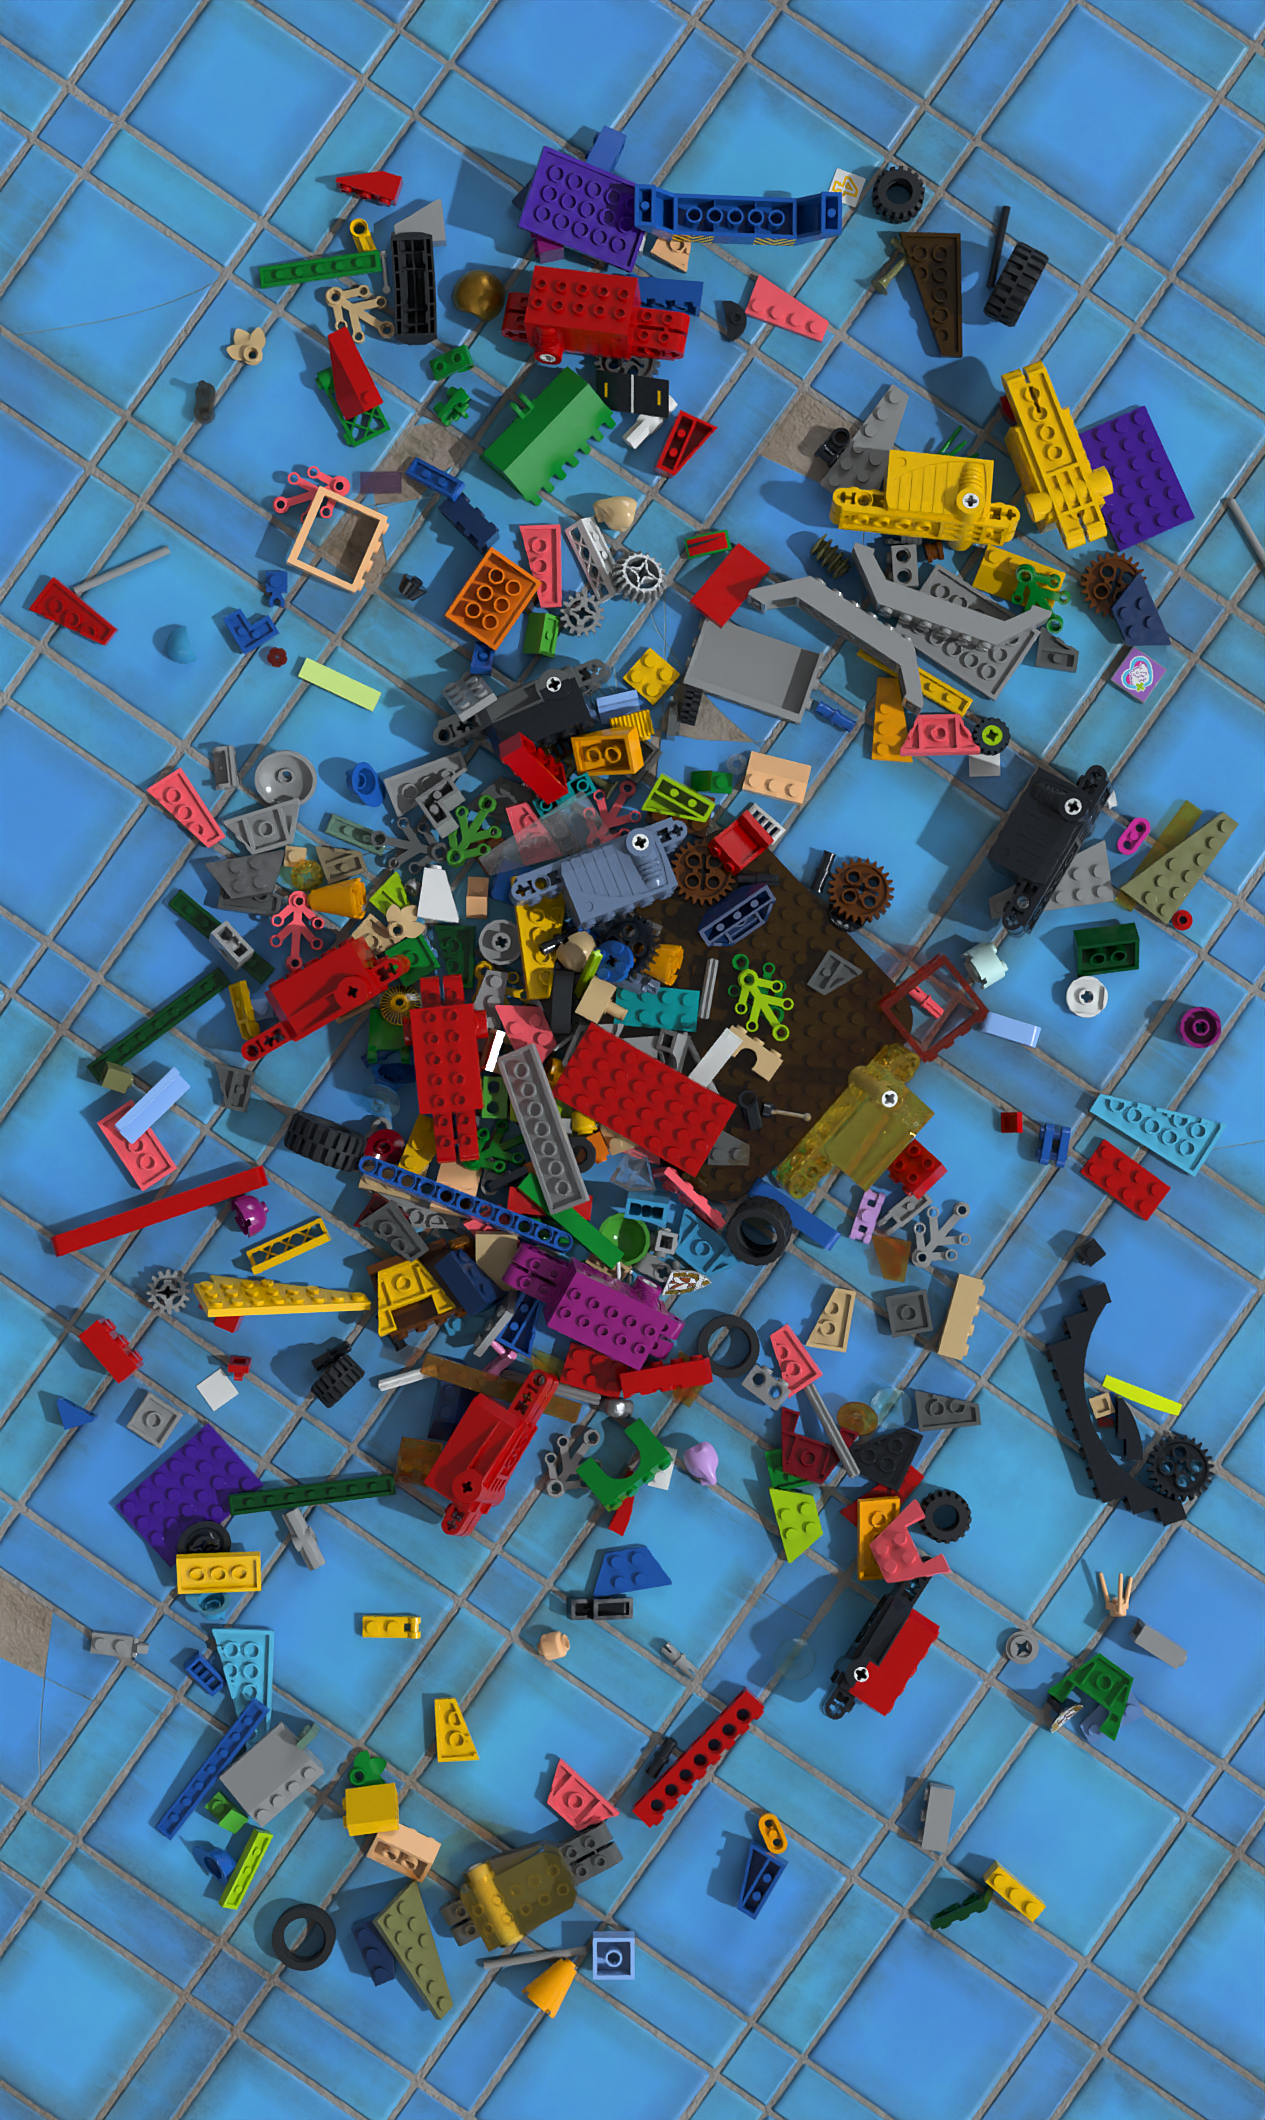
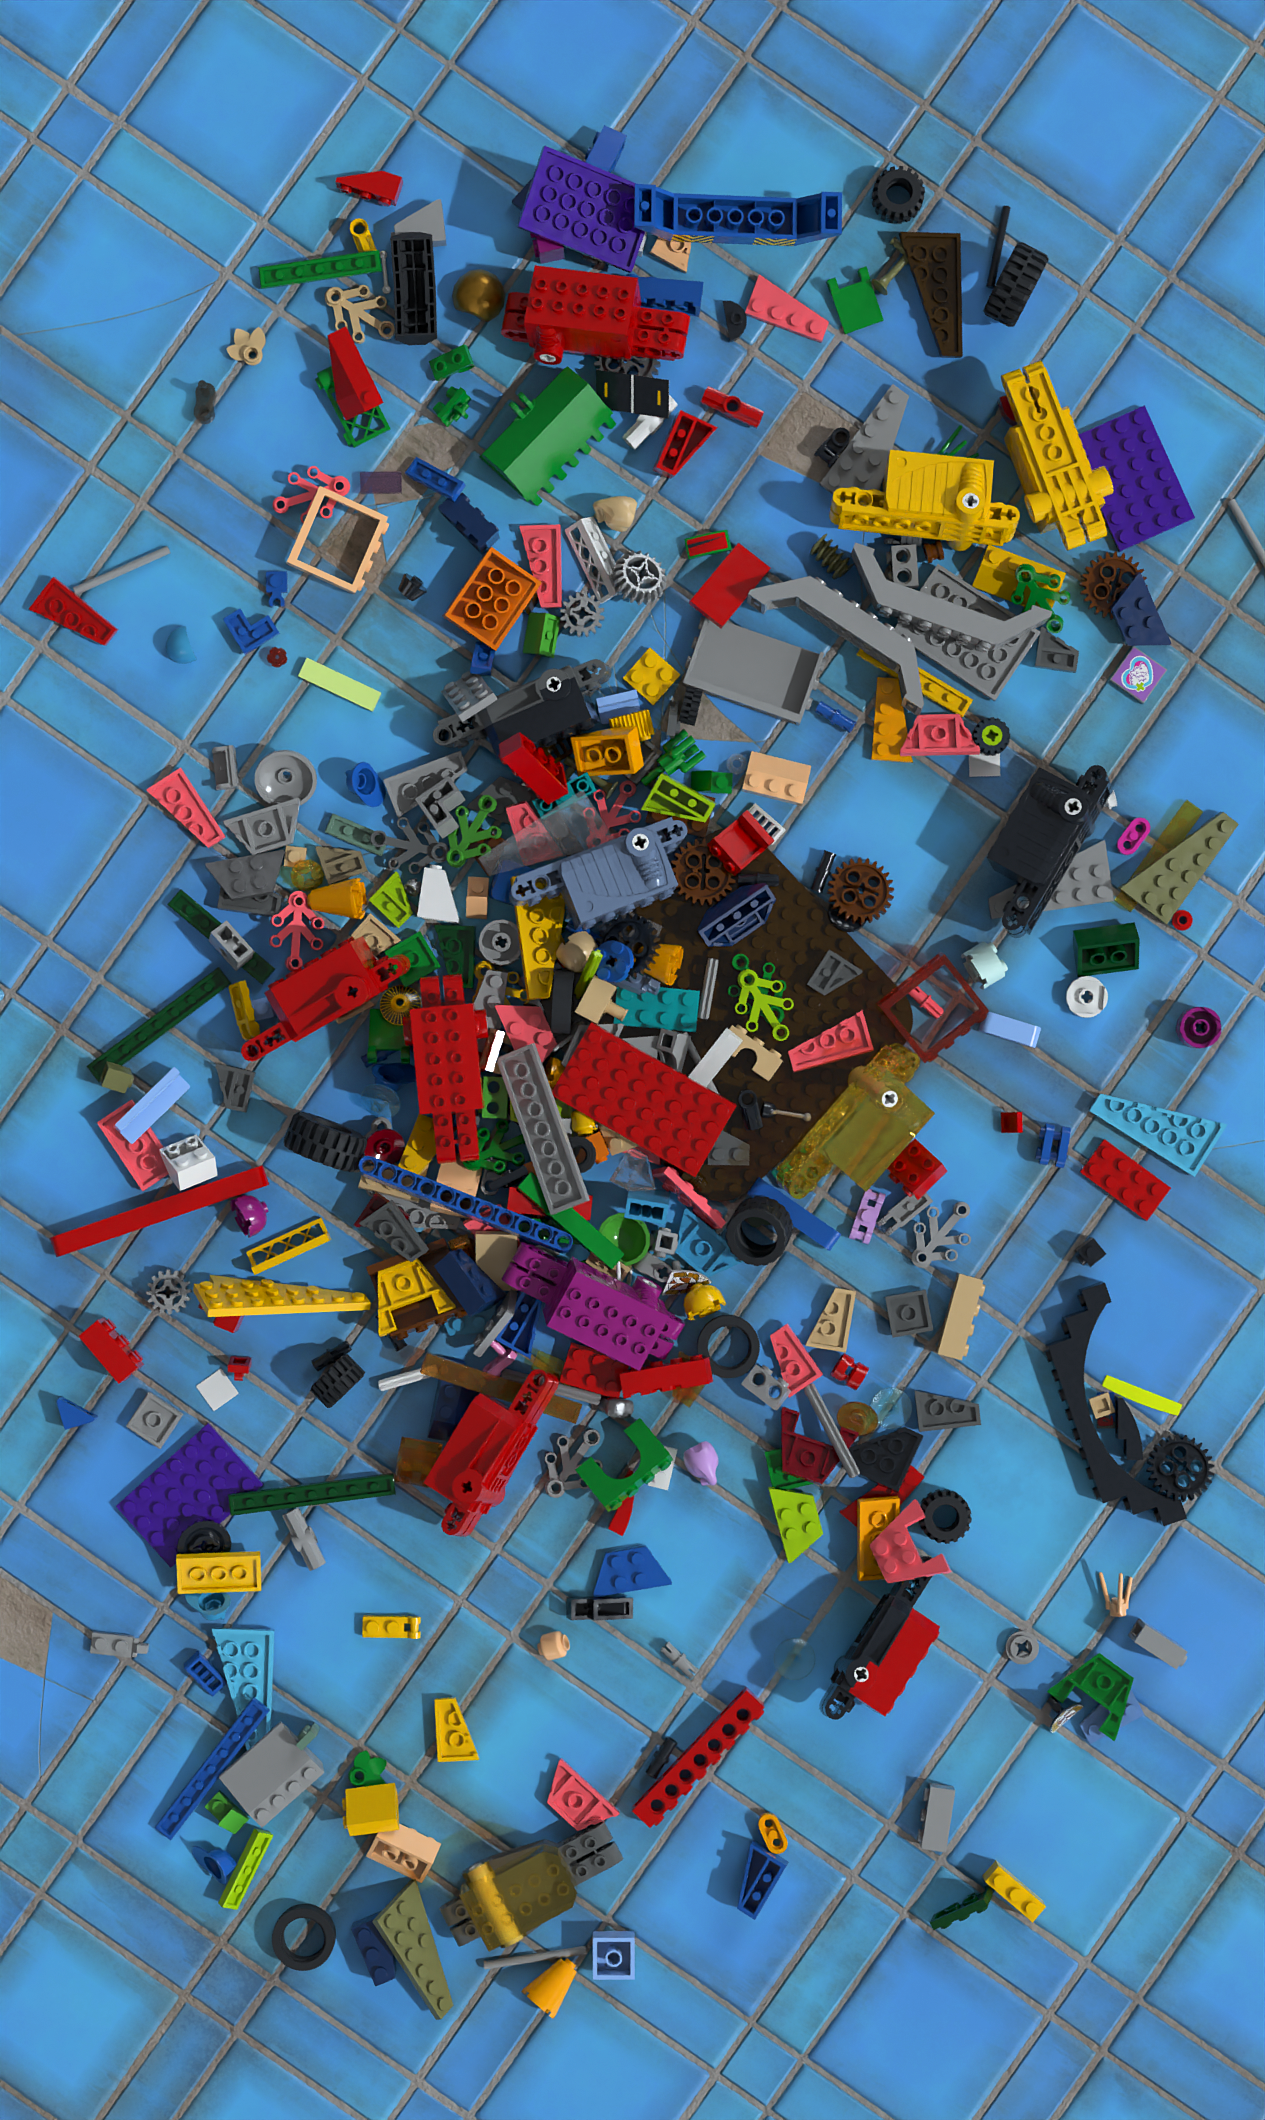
(189, 1162): none -> white slope
(405, 920): tan plate -> none
(554, 942): black pin -> none
(674, 758): none -> green plant
(702, 1301): none -> yellow cylinder
(719, 401): none -> red piece
(839, 1042): none -> coral wing
(849, 185): white sticker -> none
(856, 303): none -> green flag
(856, 1374): none -> red wheel
(892, 1257): clear orange wing -> none

